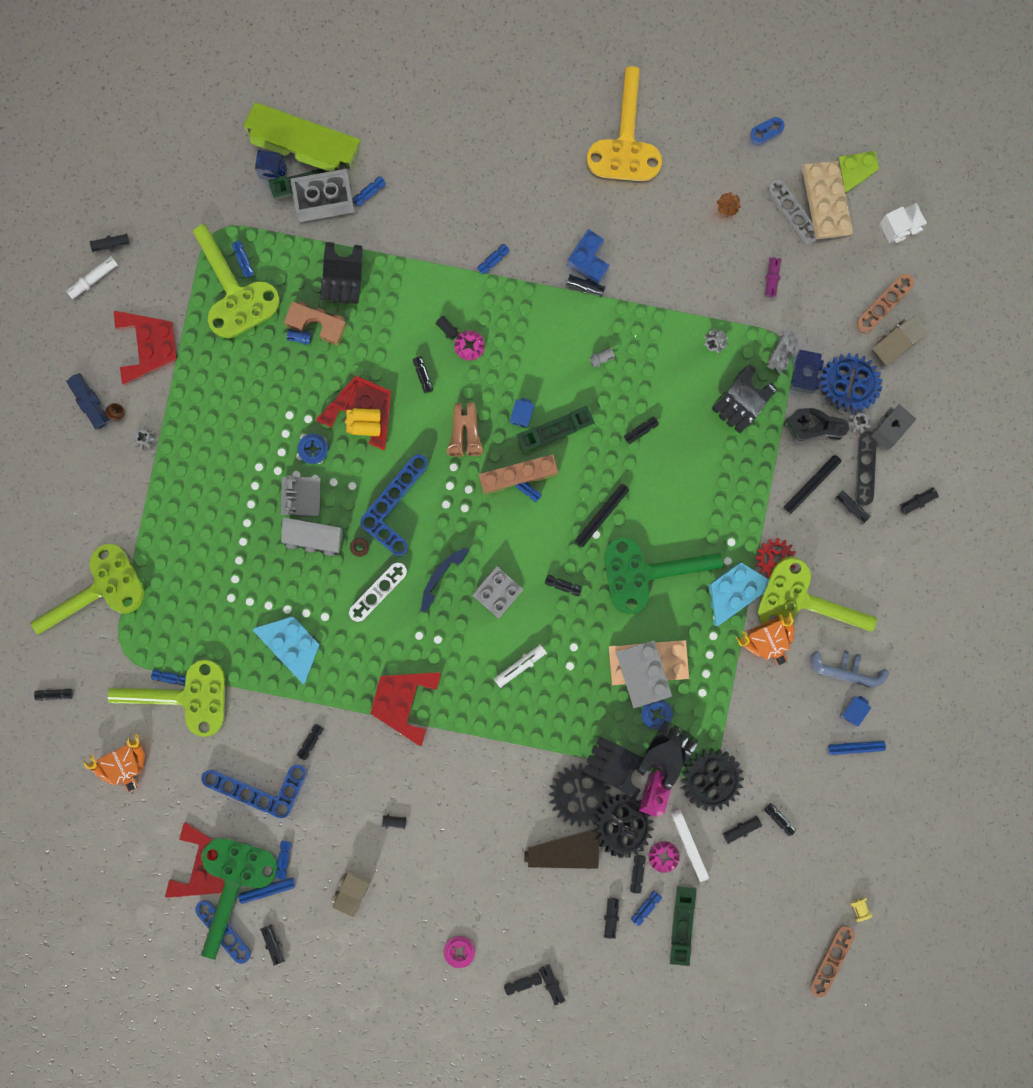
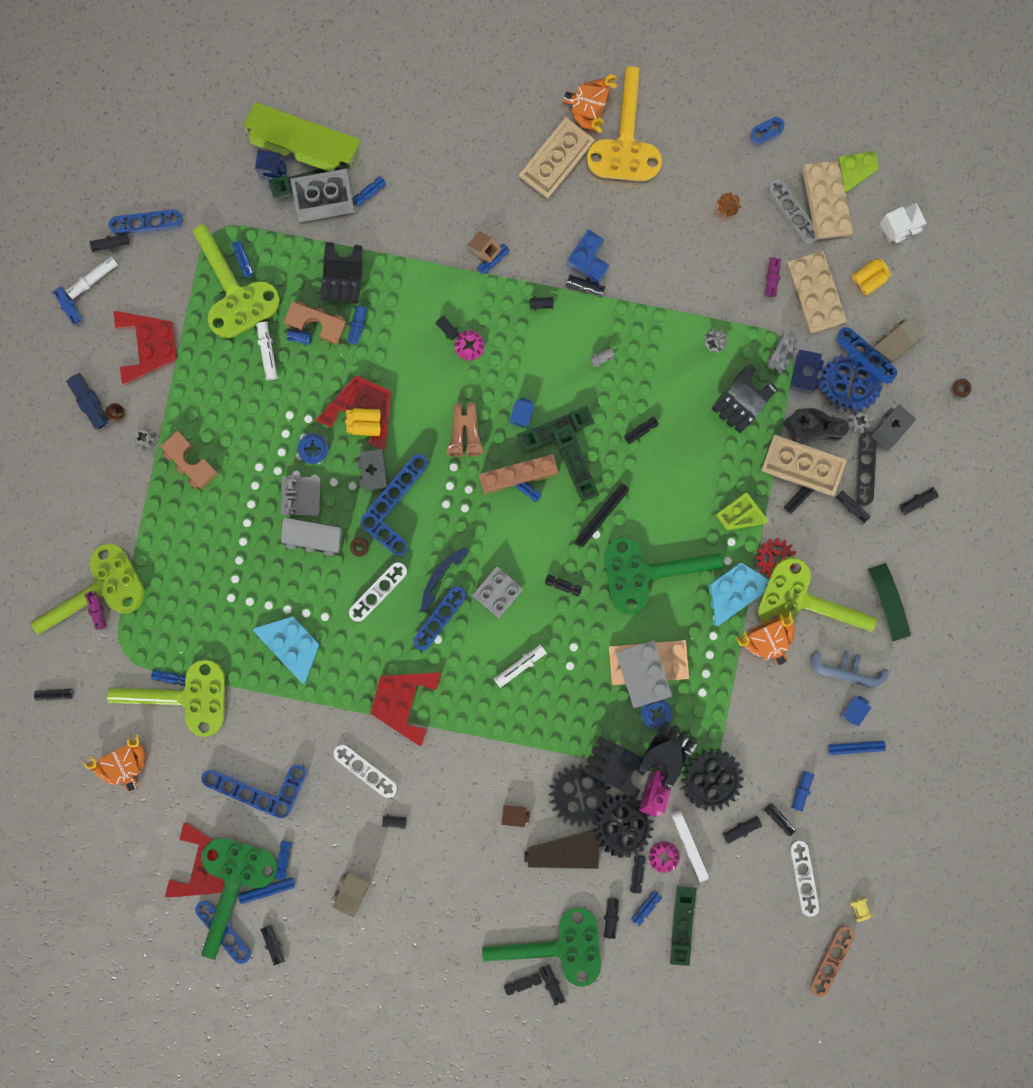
(67, 305): none -> blue pin
(95, 610): none -> magenta pin
(146, 225): none -> blue beam
(177, 448): none -> nougat arch
(266, 350): none -> white pin
(310, 741): black axle -> none
(356, 325): none -> blue axle
(367, 768): none -> white beam
(379, 479): none -> dark grey brick
(422, 374): black axle -> none
(442, 620): none -> blue beam
(460, 961): dark pink gear -> none
(484, 246): none -> medium nougat brick
(515, 816): none -> reddish brown brick
(541, 303): none -> black pin
(556, 158): none -> tan plate
(575, 463): none -> dark green slope
(575, 947): none -> green piece
(590, 102): none -> orange torso
(741, 514): none -> lime wing
(802, 791): none -> blue pin
(804, 465): none -> tan plate
(804, 878): none -> white beam
(816, 292): none -> tan plate
(869, 353): none -> blue beam
(871, 276): none -> yellow piece
(885, 303): nougat beam -> none
(890, 602): none -> dark green slope
(967, 385): none -> reddish brown plate

